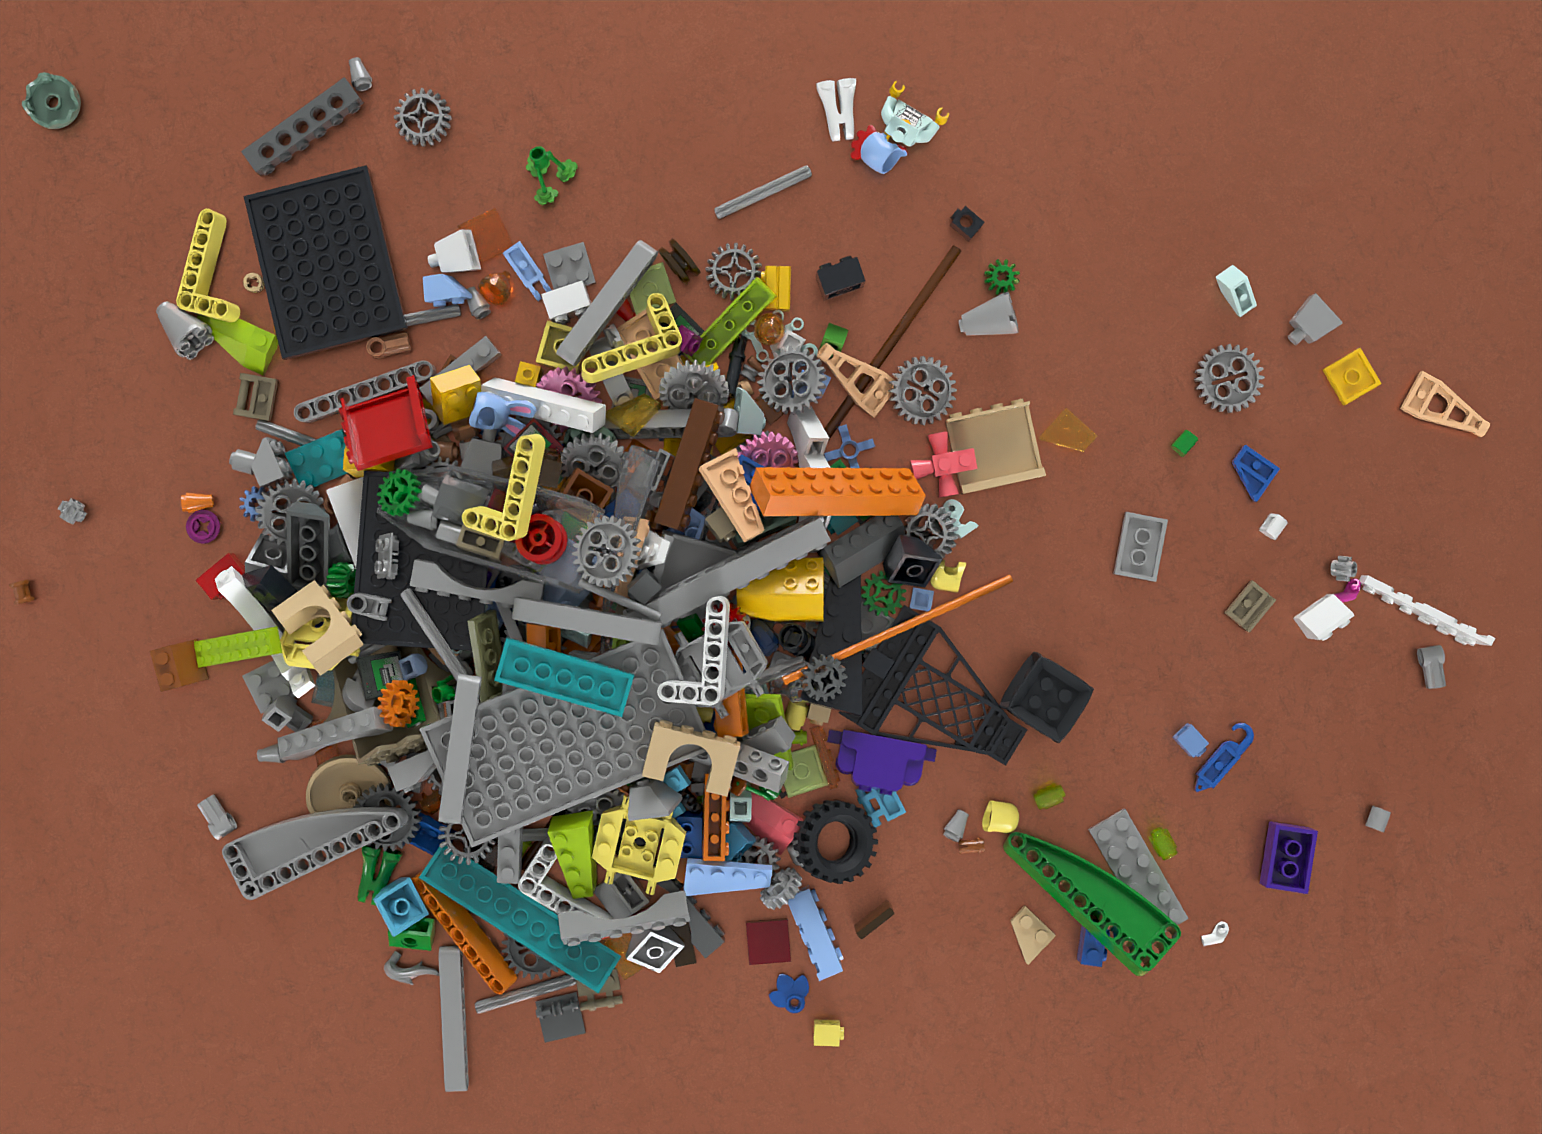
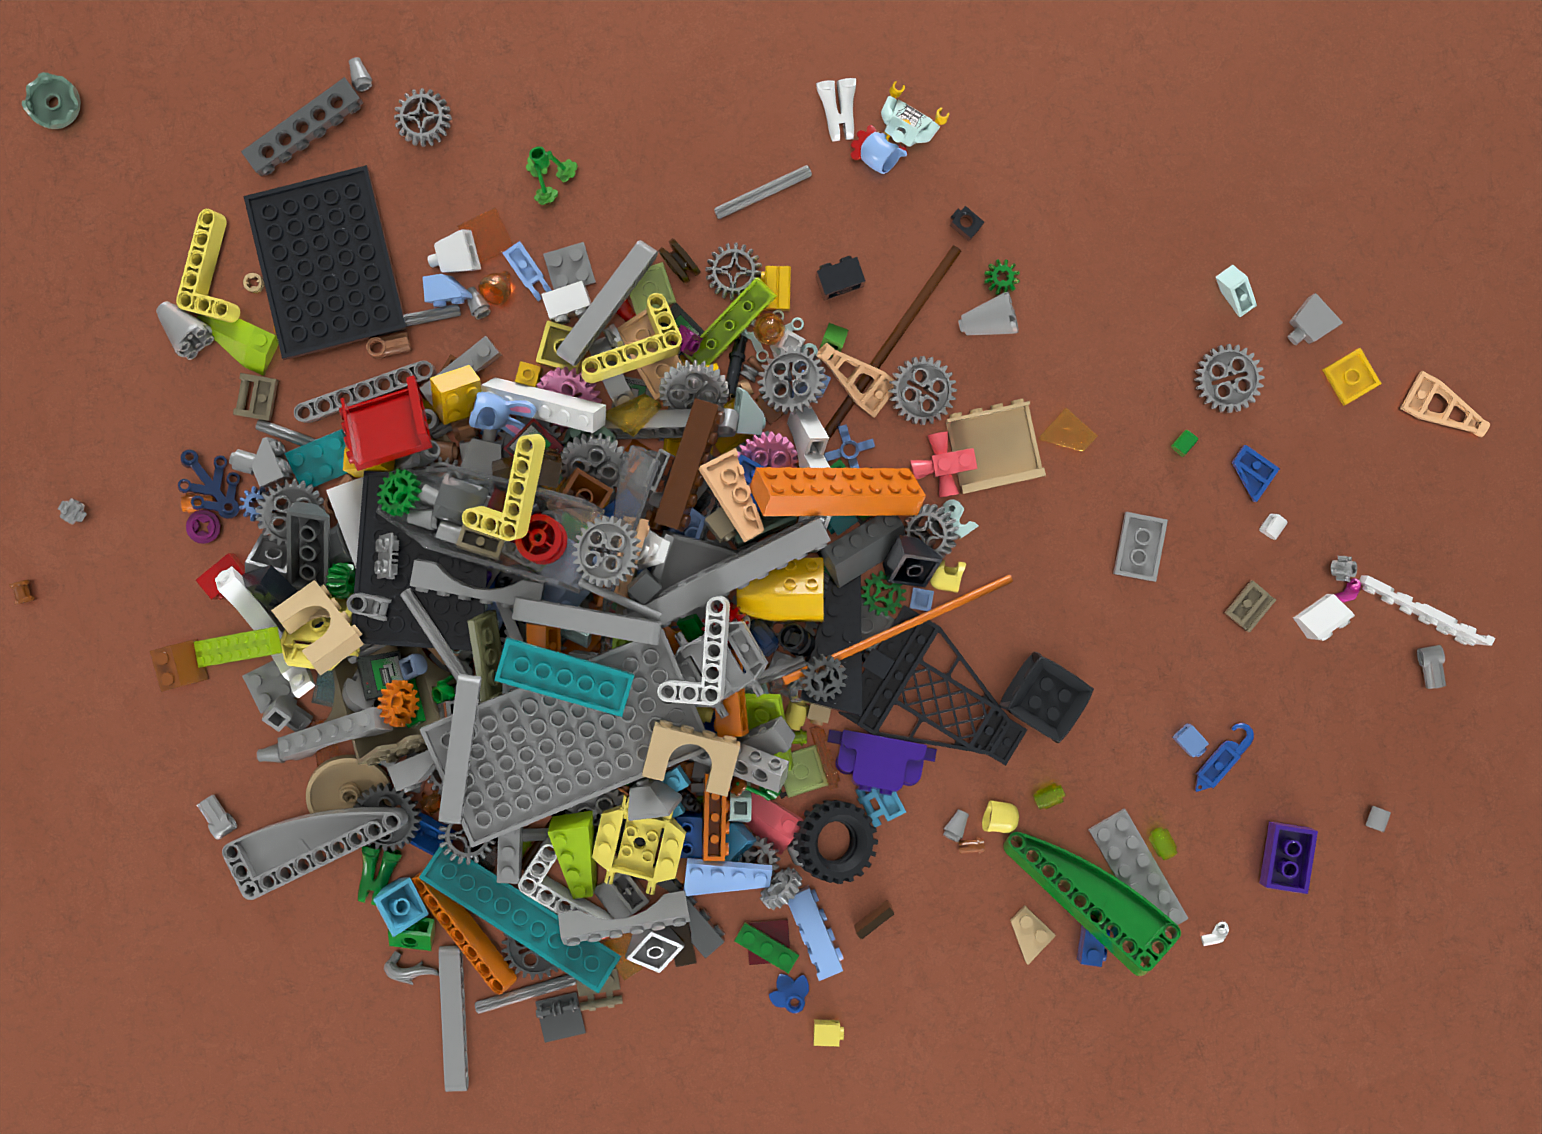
(210, 486): none -> dark blue plant
(766, 947): none -> green plate

